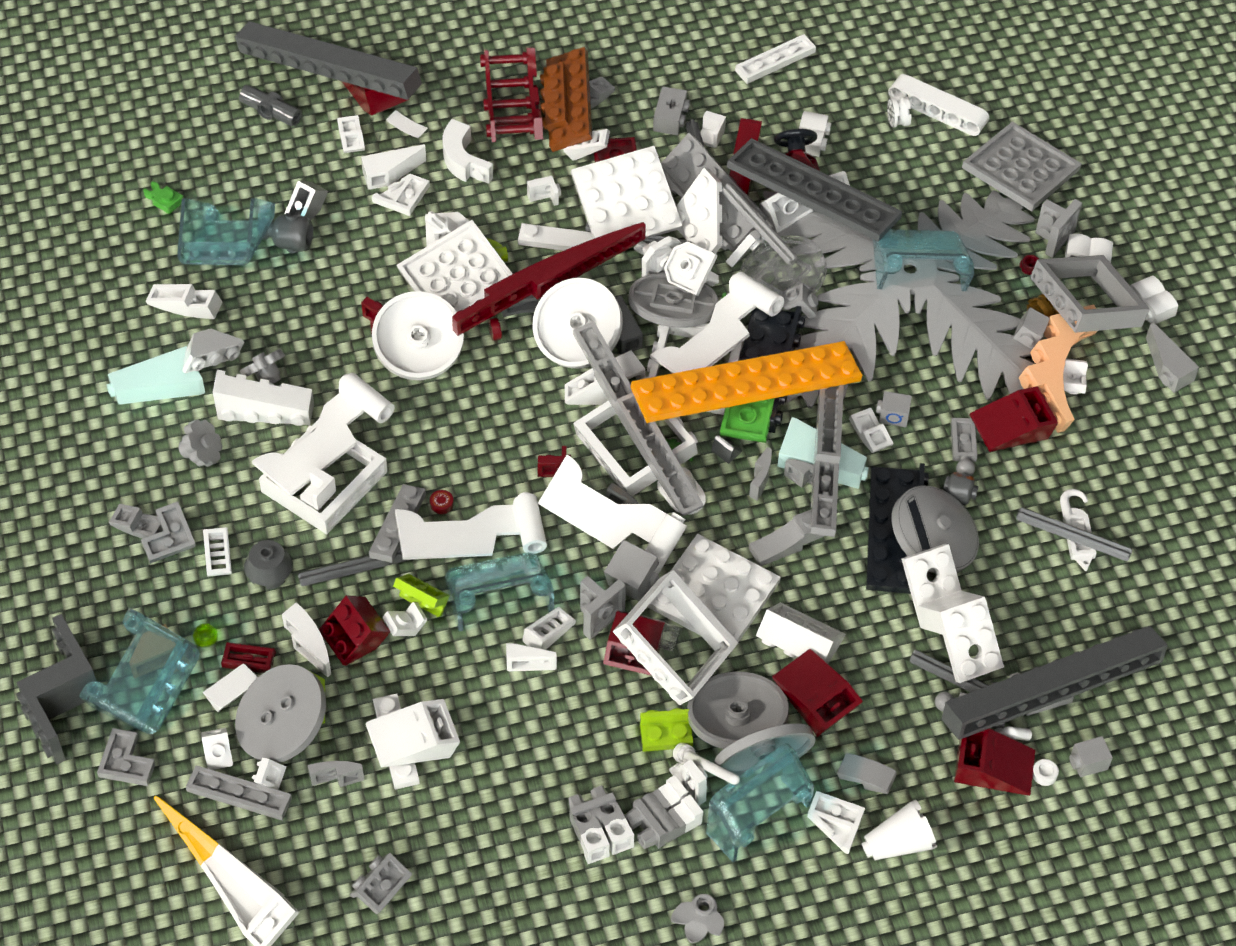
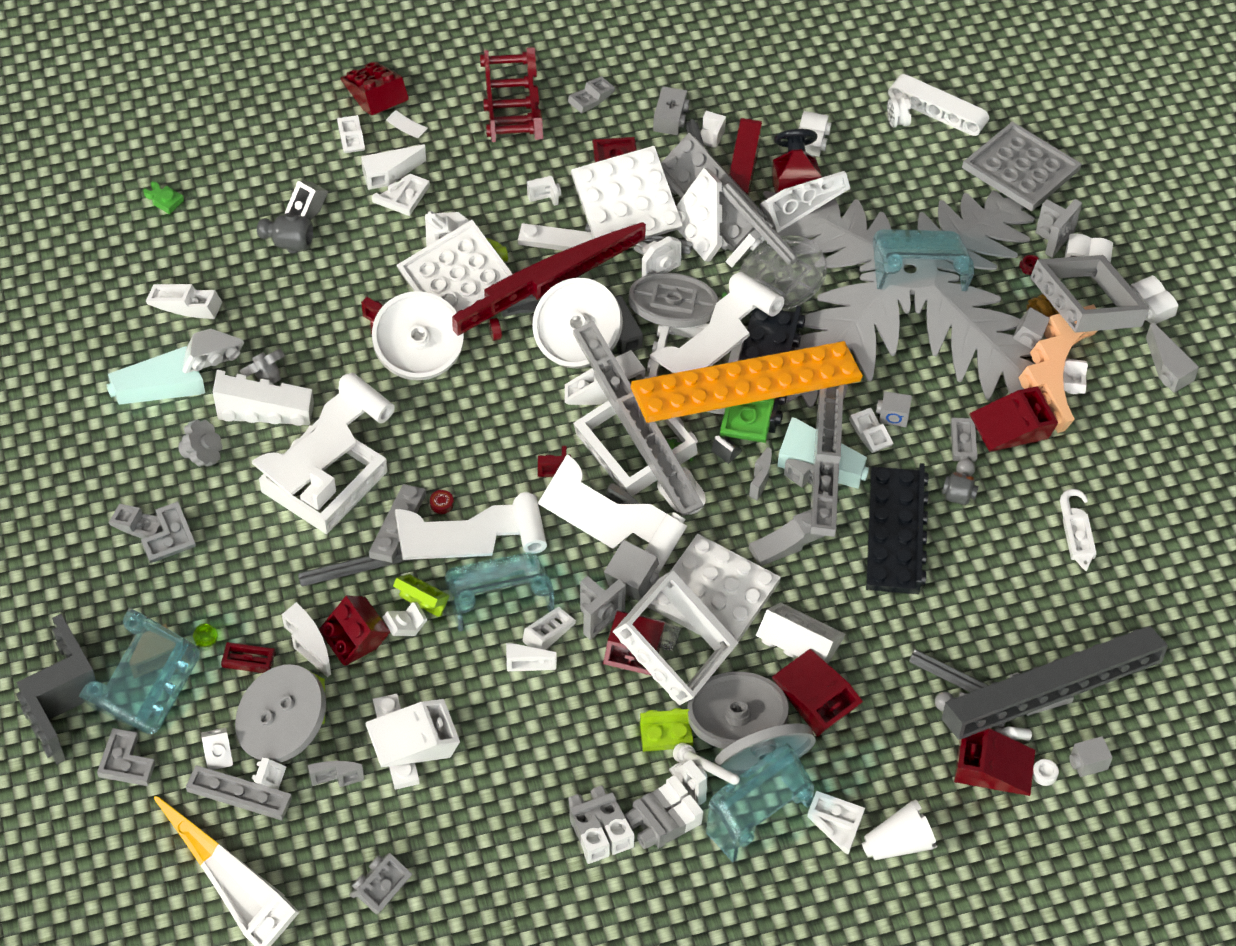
(217, 534): white slope -> none
(221, 242): clear light blue windscreen -> none
(230, 687): white slope -> none
(268, 564): dark grey cone -> none
(270, 105): dark grey piece -> none
(329, 60): dark grey brick -> none
(458, 161): white arch -> none
(567, 99): dark orange plate -> none
(588, 147): white slope -> none
(691, 268): white piece -> none
(696, 921): light grey plate -> none
(775, 59): white plate -> none
(801, 296): light grey bracket -> none
(814, 189): dark grey plate -> none
(868, 772): light grey slope -> none
(933, 517): light grey dish -> none
(954, 613): white bracket -> none
(1074, 534): axle -> none

